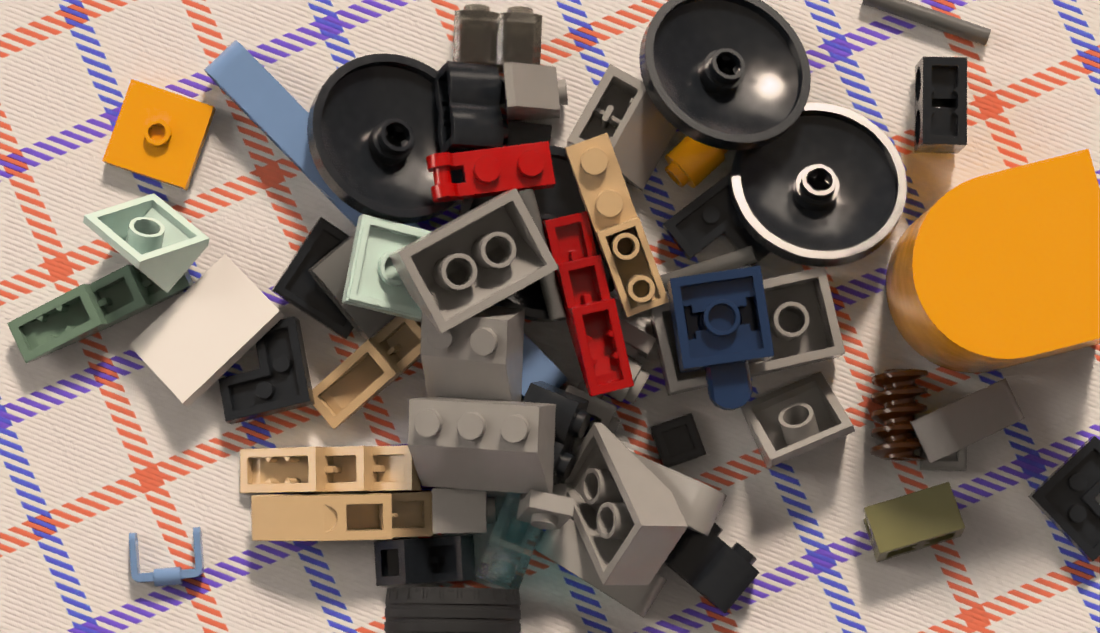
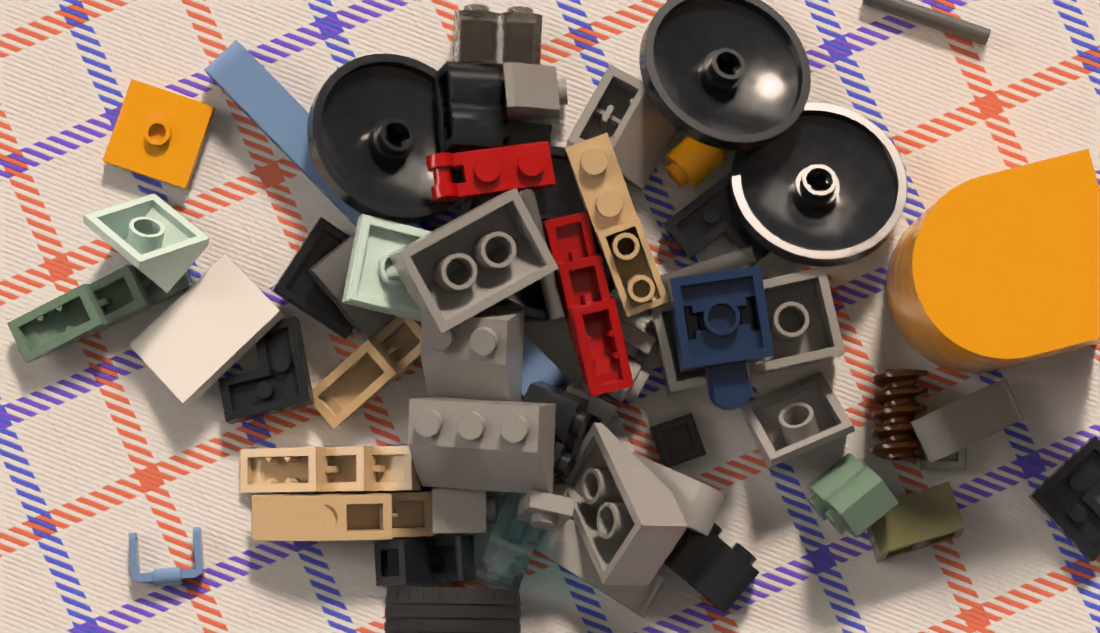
(850, 496): none -> sand green brick
(940, 105): black brick -> none

